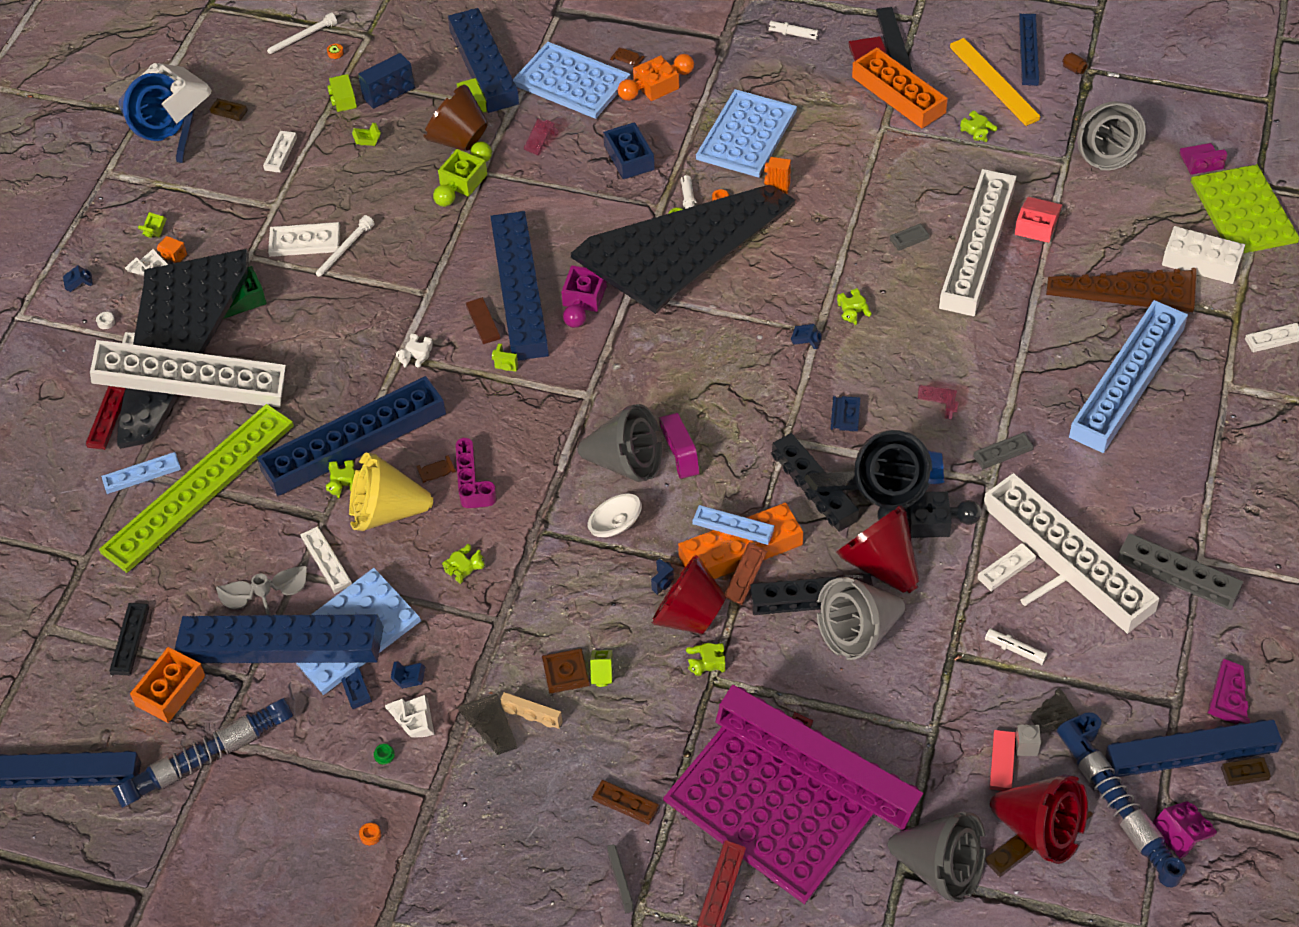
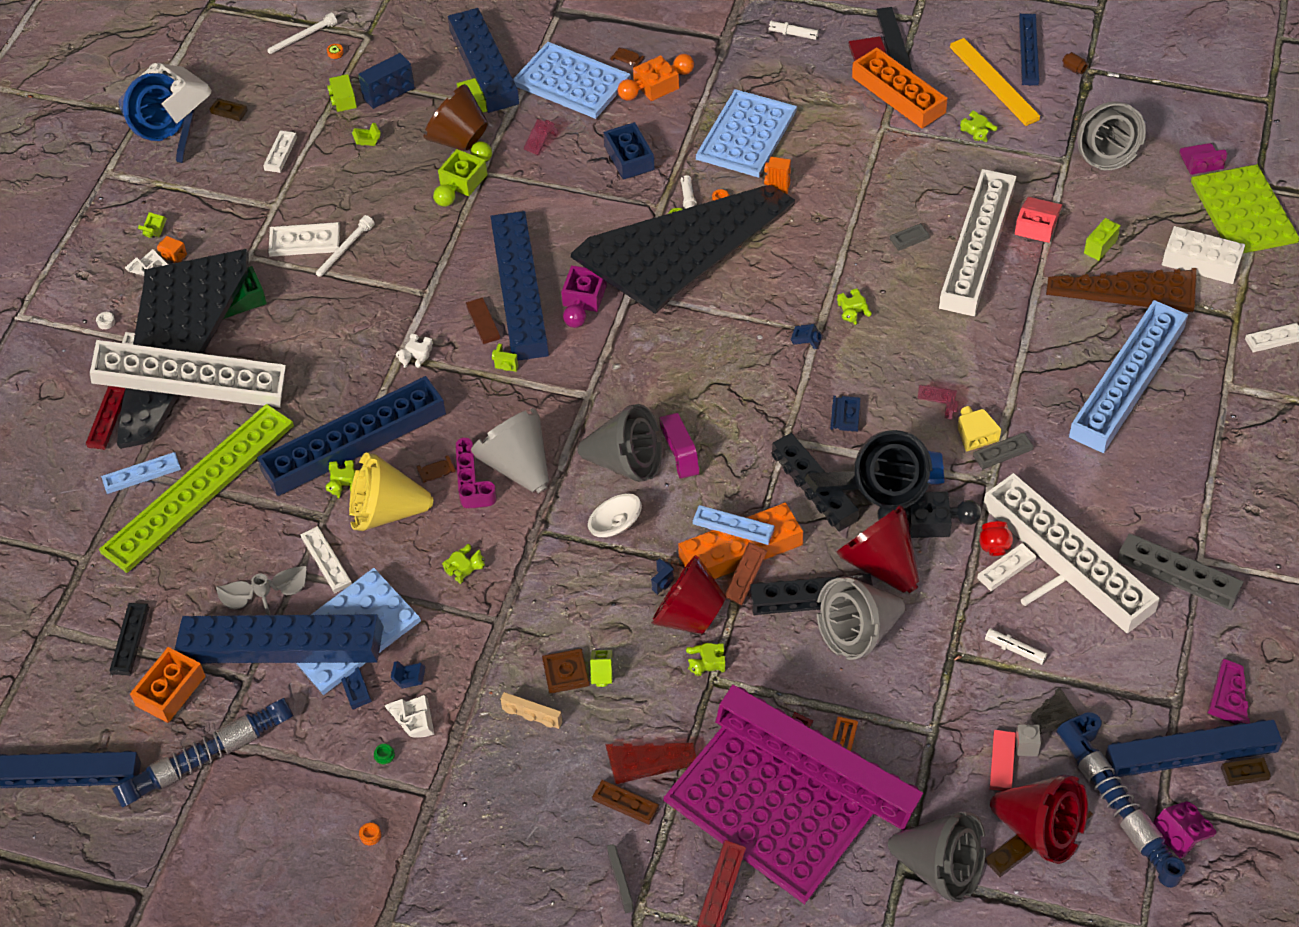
(76, 277): dark blue bracket -> none
(490, 723): clear smoke wing -> none
(517, 451): none -> light grey cone
(638, 762): none -> clear red wing
(854, 728): none -> orange tile
(977, 428): none -> light yellow torso
(995, 538): none -> red piece
(1102, 239): none -> lime brick

